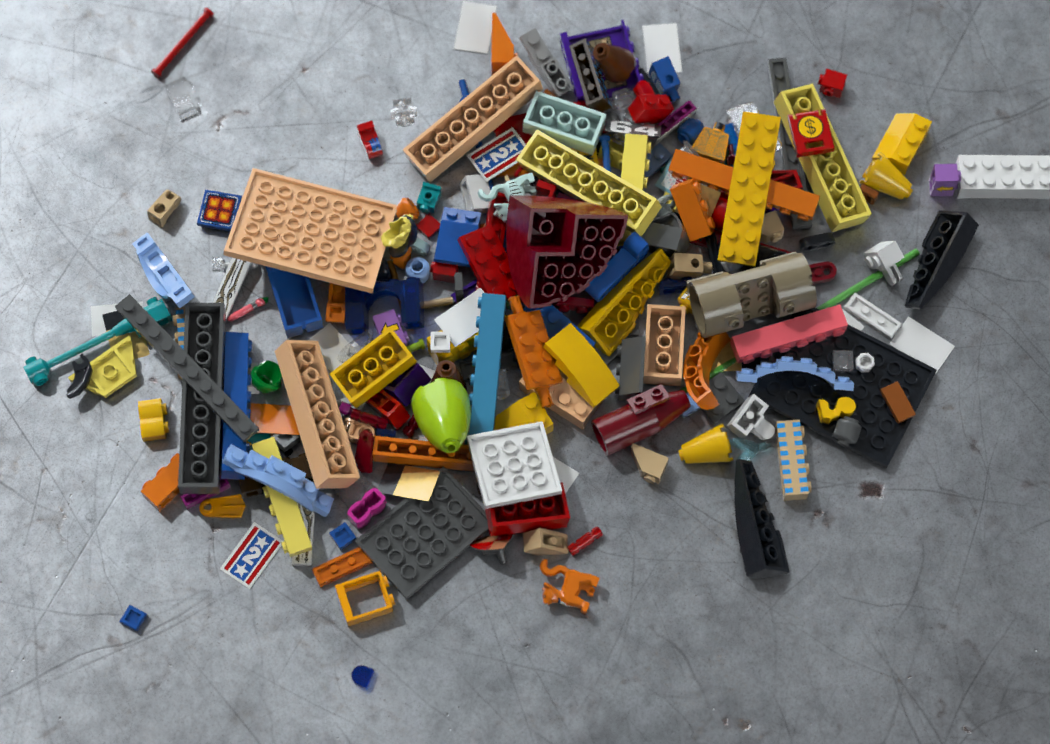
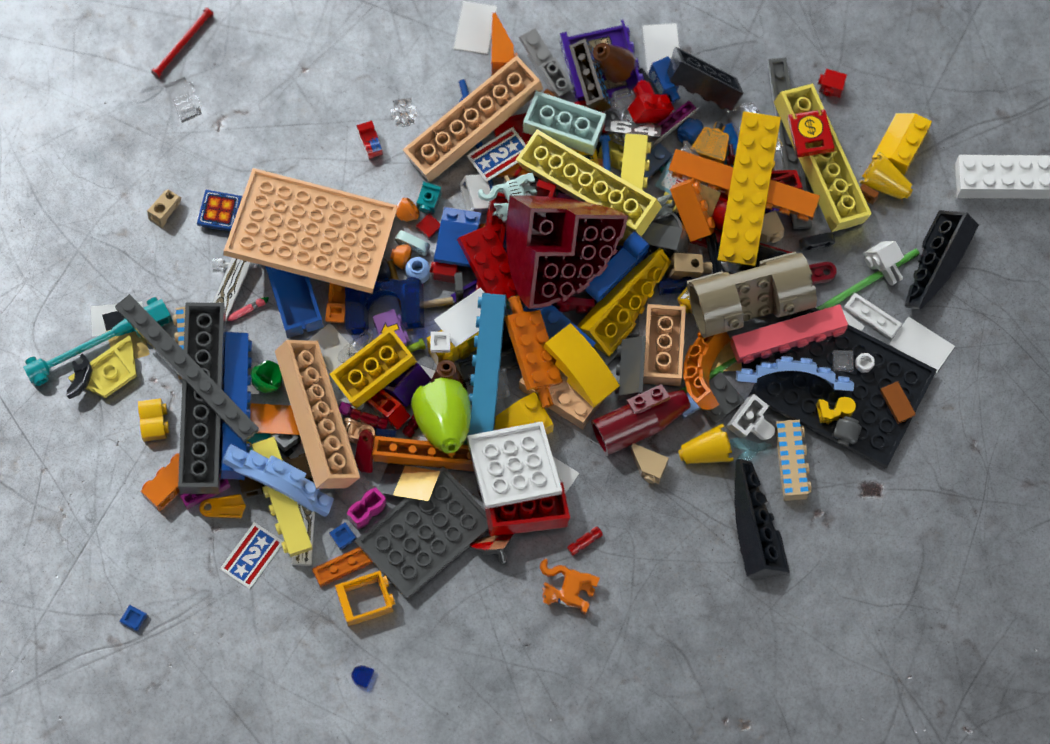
(161, 273): light blue piece -> none
(400, 235): light yellow hair -> none
(545, 542): tan slope -> none
(704, 79): none -> black slope
(944, 180): medium lavender brick -> none

